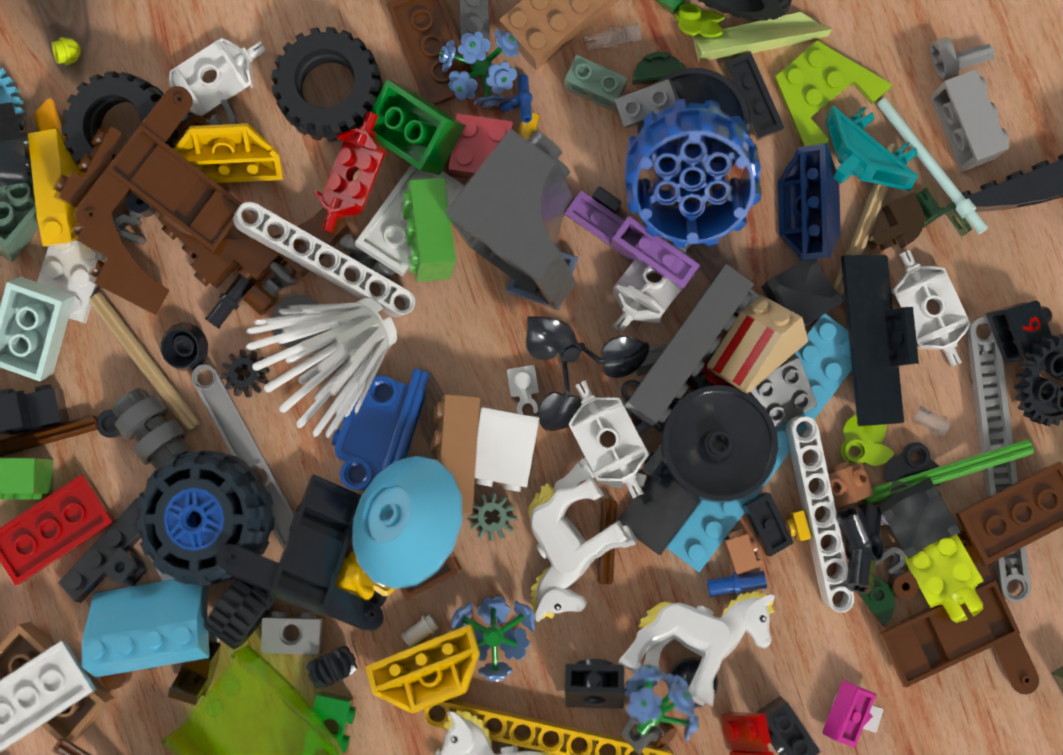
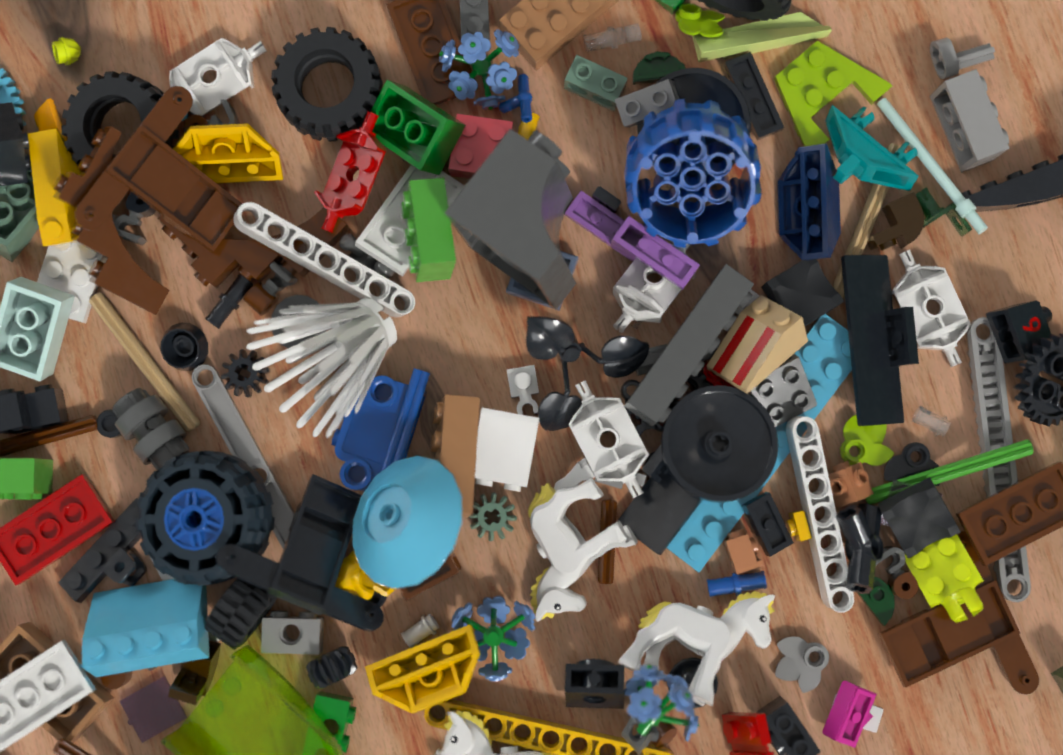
(152, 710): none -> piece
(796, 662): none -> light grey plate

